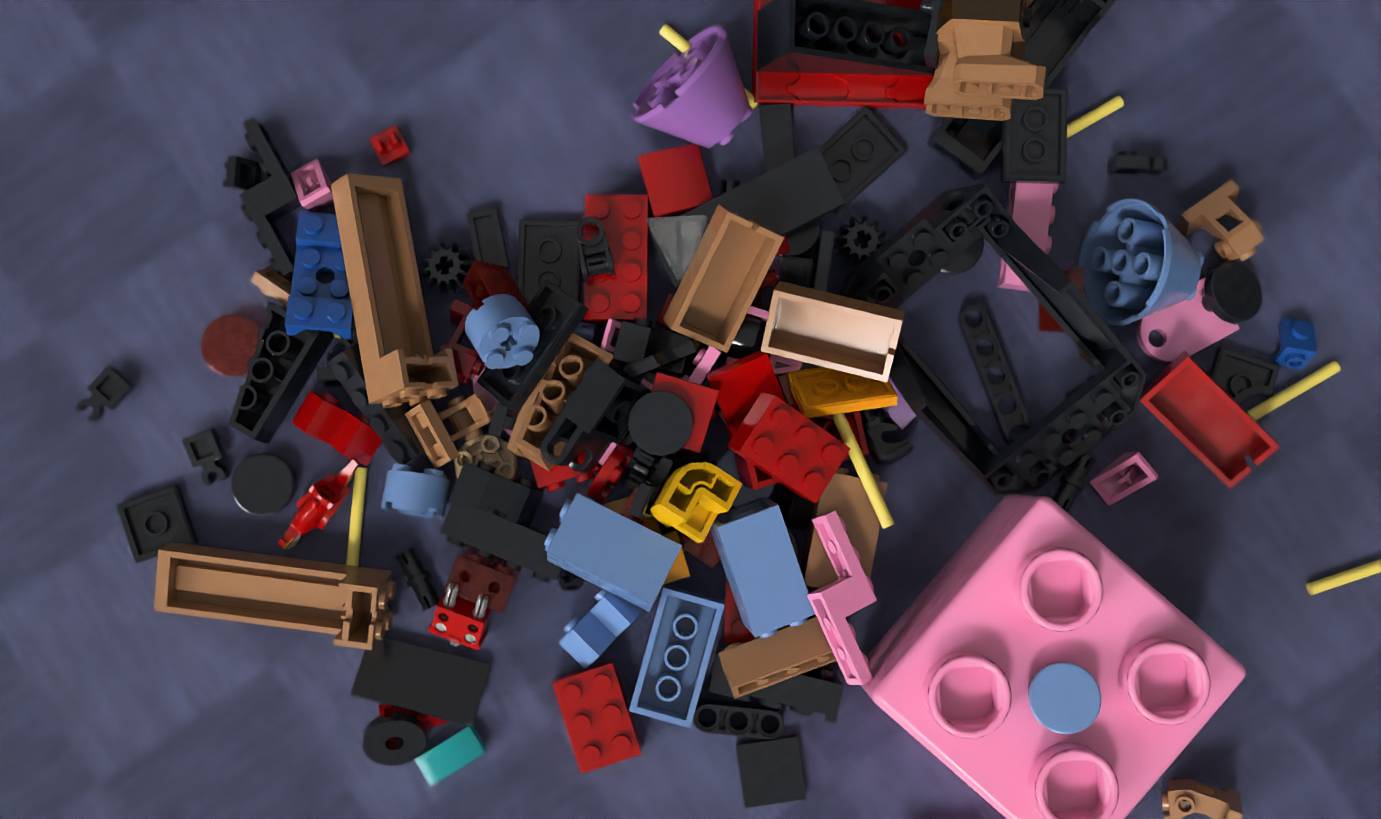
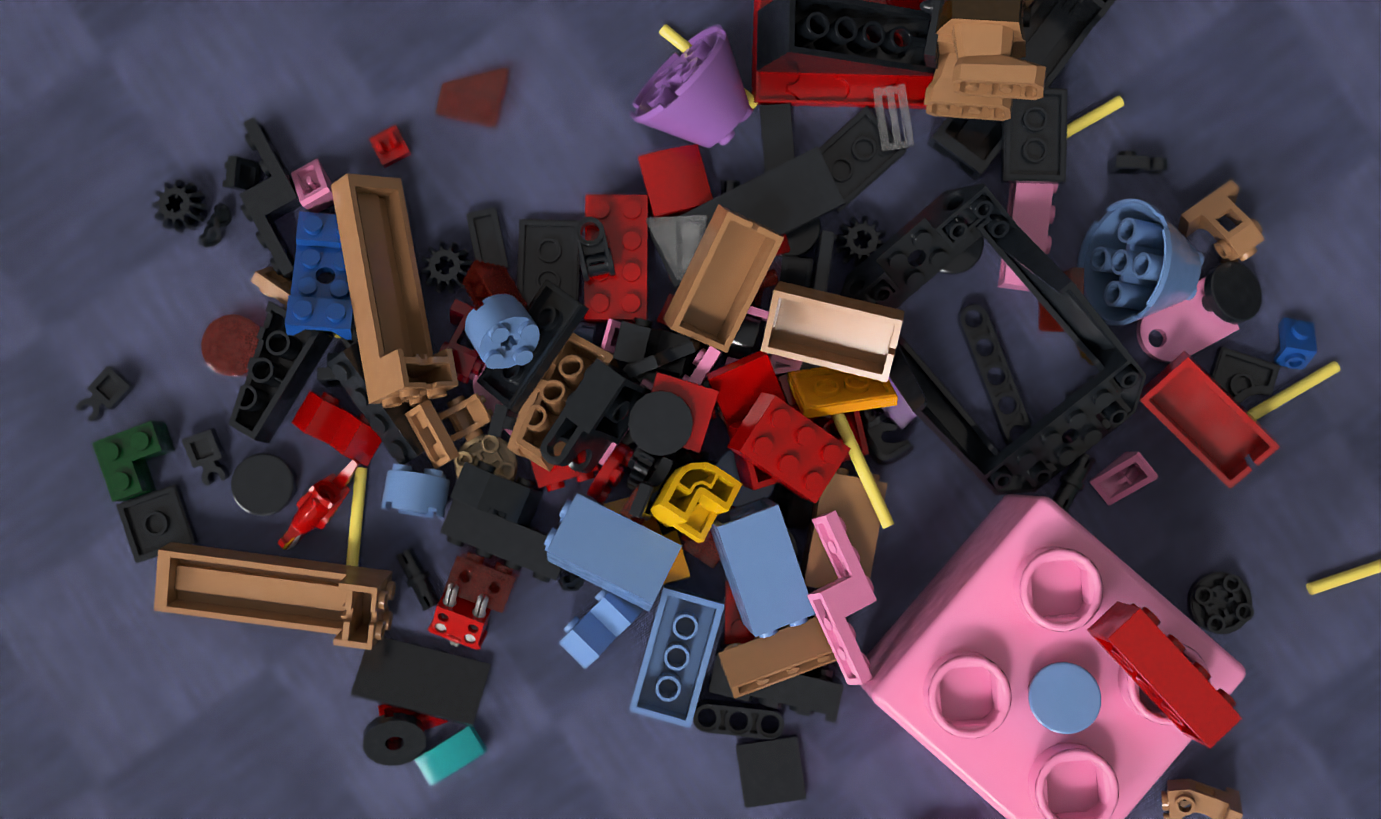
(125, 457): none -> dark green brick
(169, 204): none -> black gear
(212, 233): none -> black piece
(474, 98): none -> clear red wing
(597, 716): red brick -> none
(890, 91): none -> clear tile
(1165, 673): none -> red brick
(1220, 602): none -> black tile

